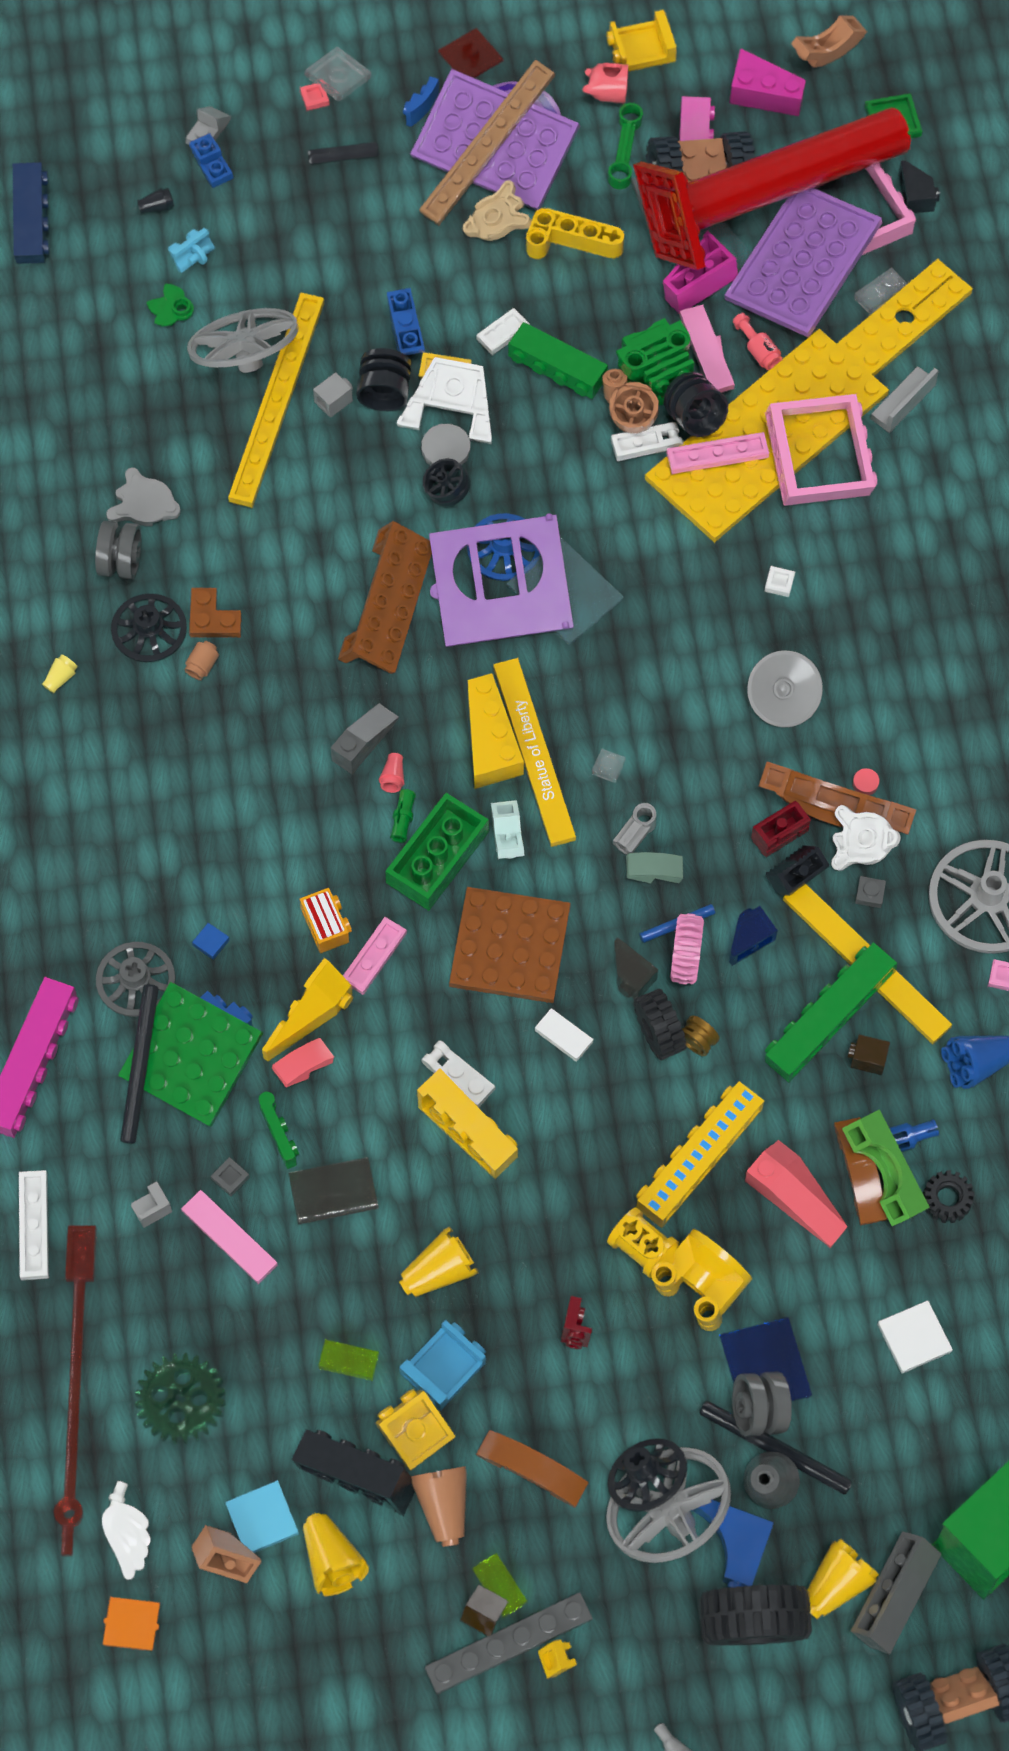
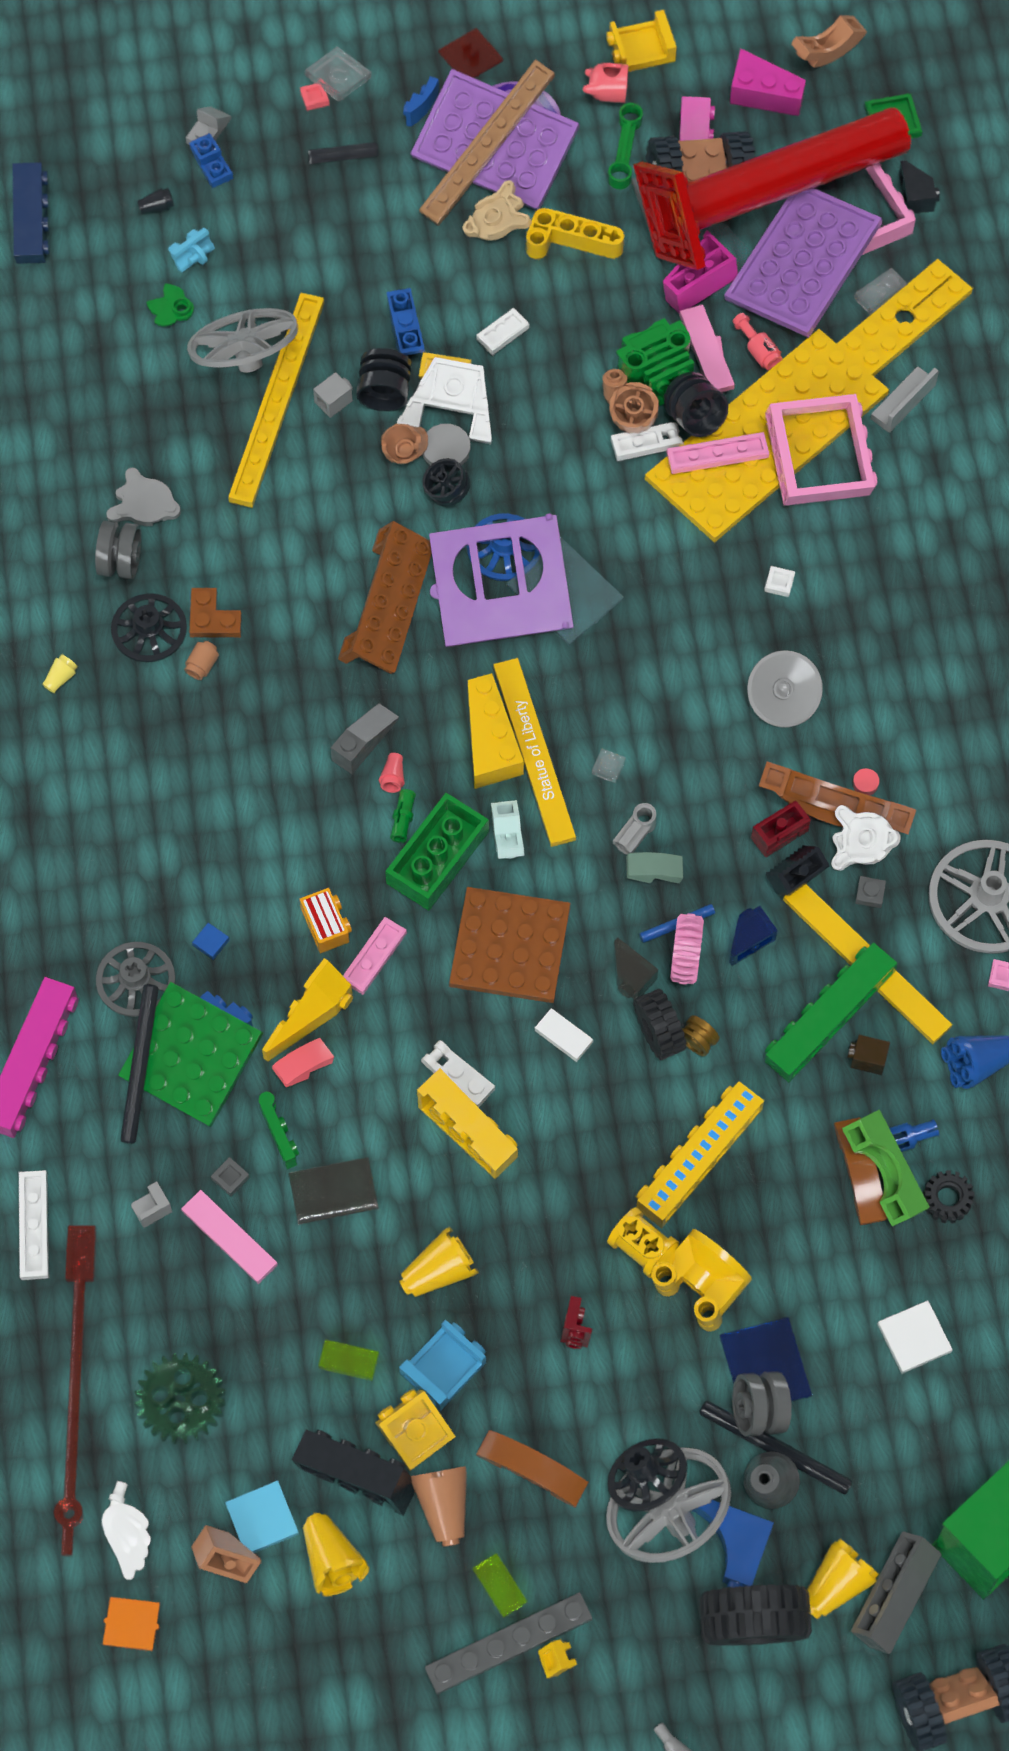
(404, 443): none -> nougat hair
(483, 1610): panel -> none
(557, 360): green brick -> none
(790, 1186): coral wedge -> none

